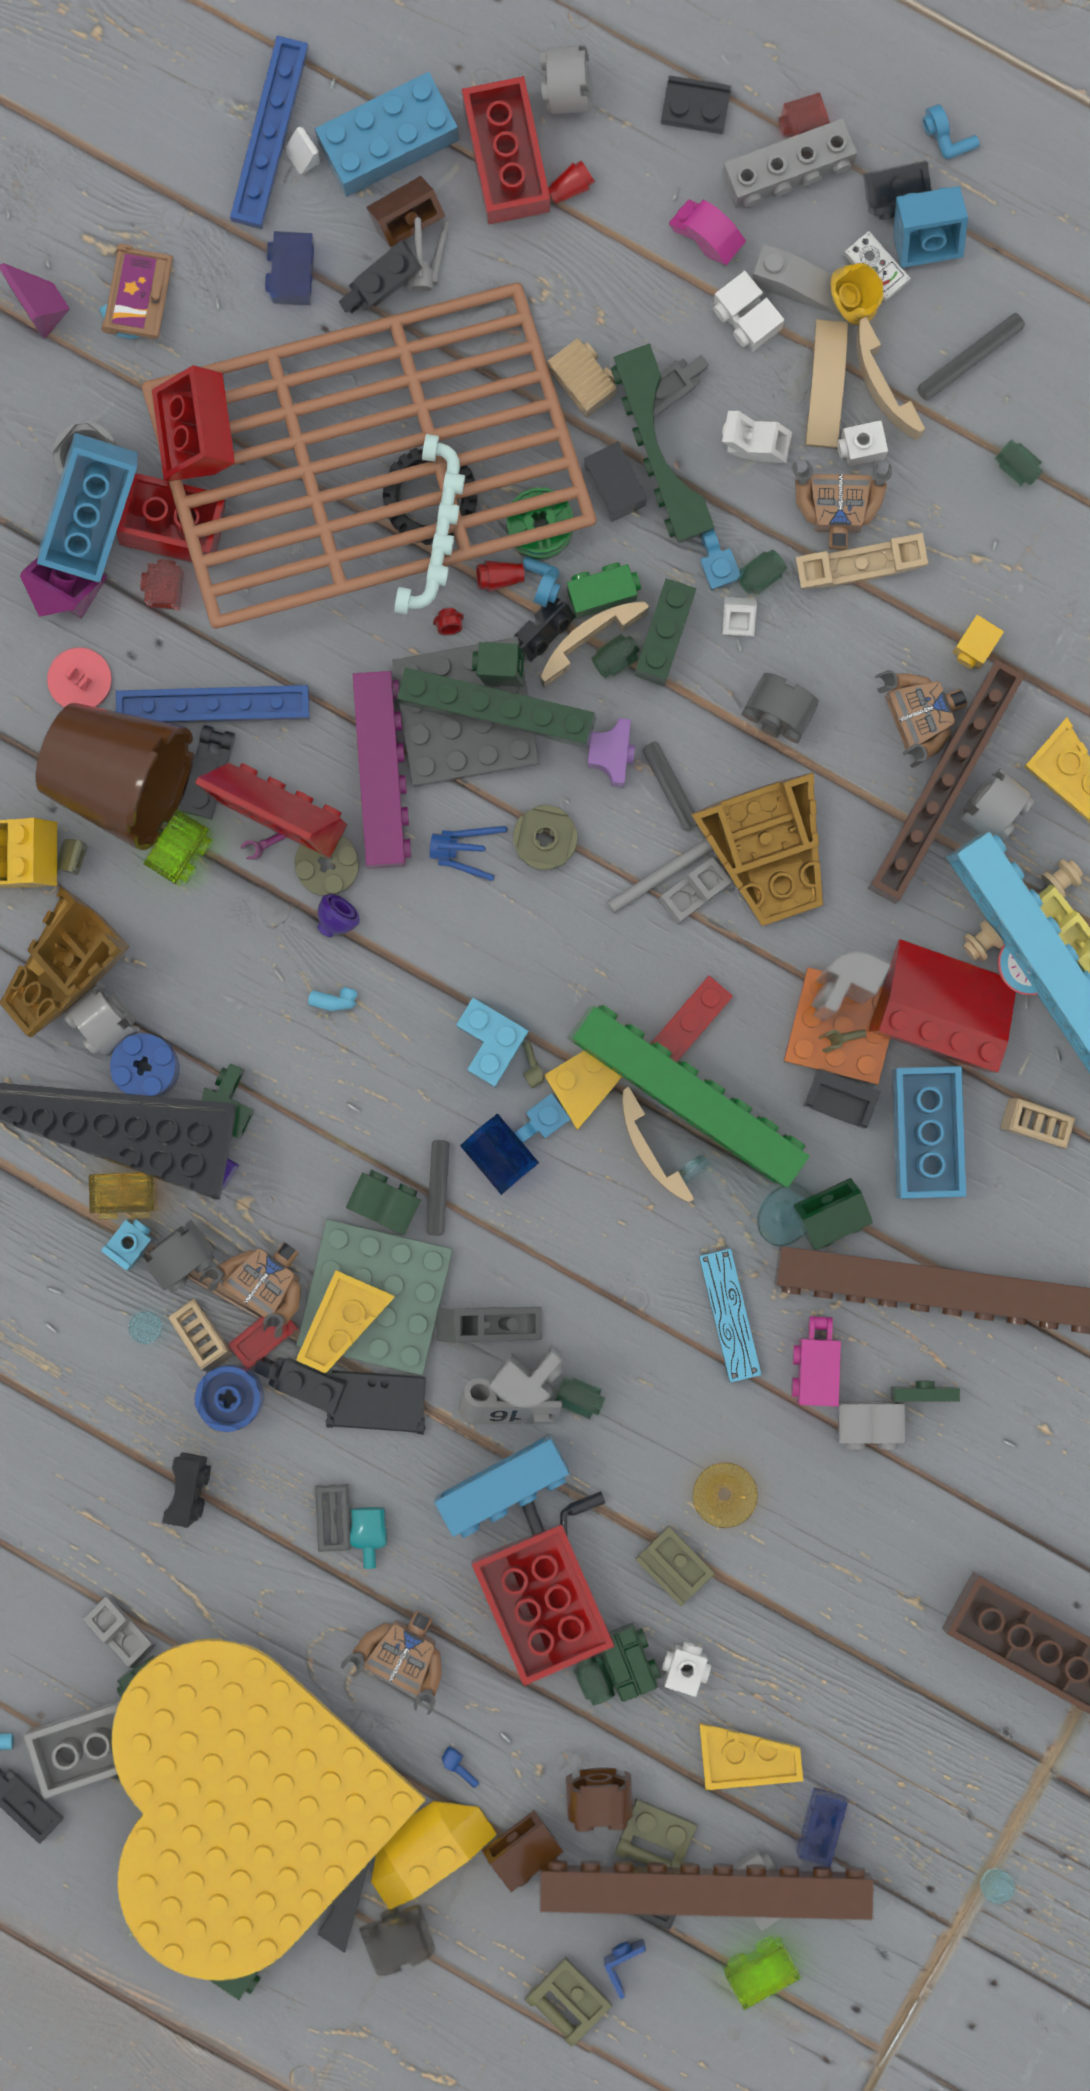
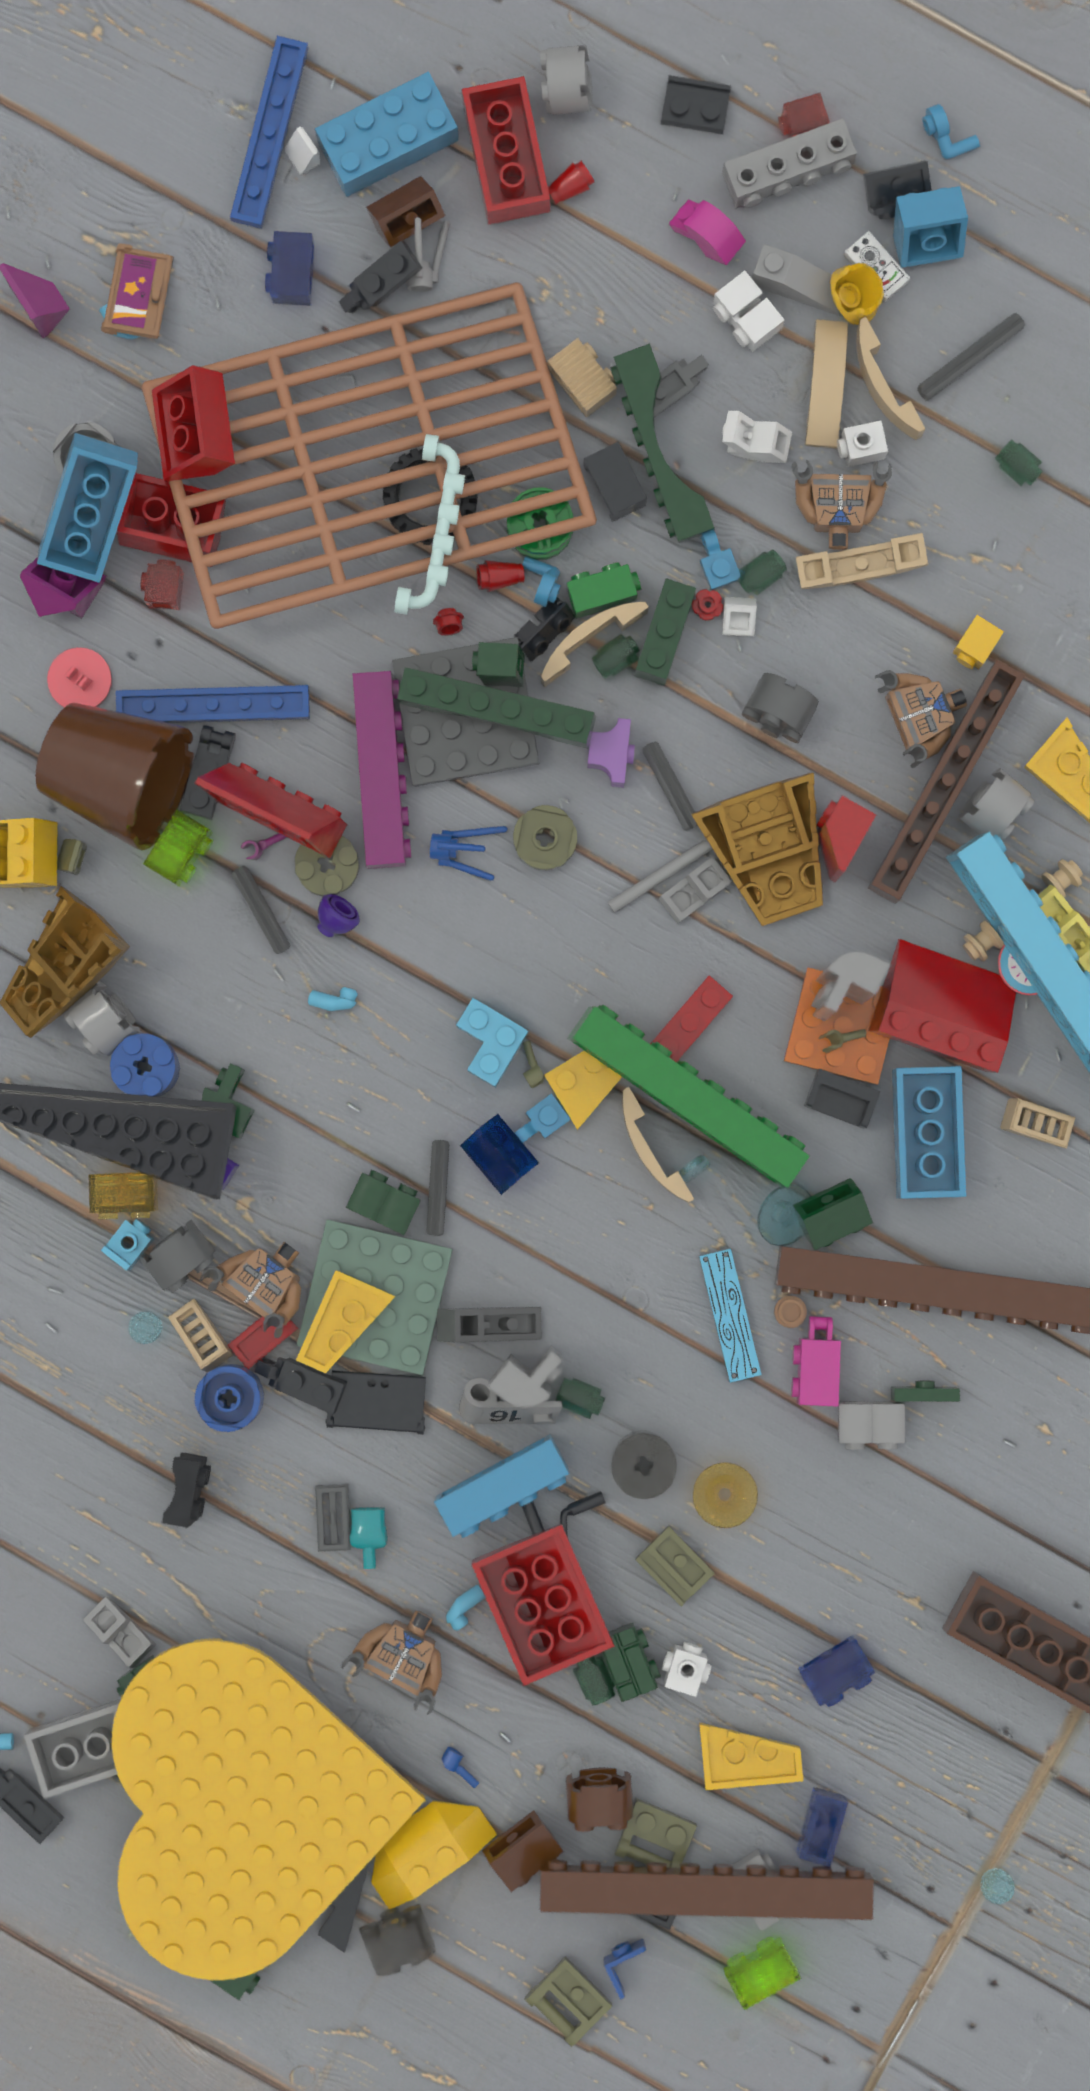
(260, 909): none -> dark grey axle
(462, 1604): none -> medium azure arm
(659, 1474): none -> clear smoke brick
(707, 613): none -> red plate
(790, 1311): none -> medium nougat plate
(837, 1671): none -> clear blue brick
(841, 833): none -> red slope

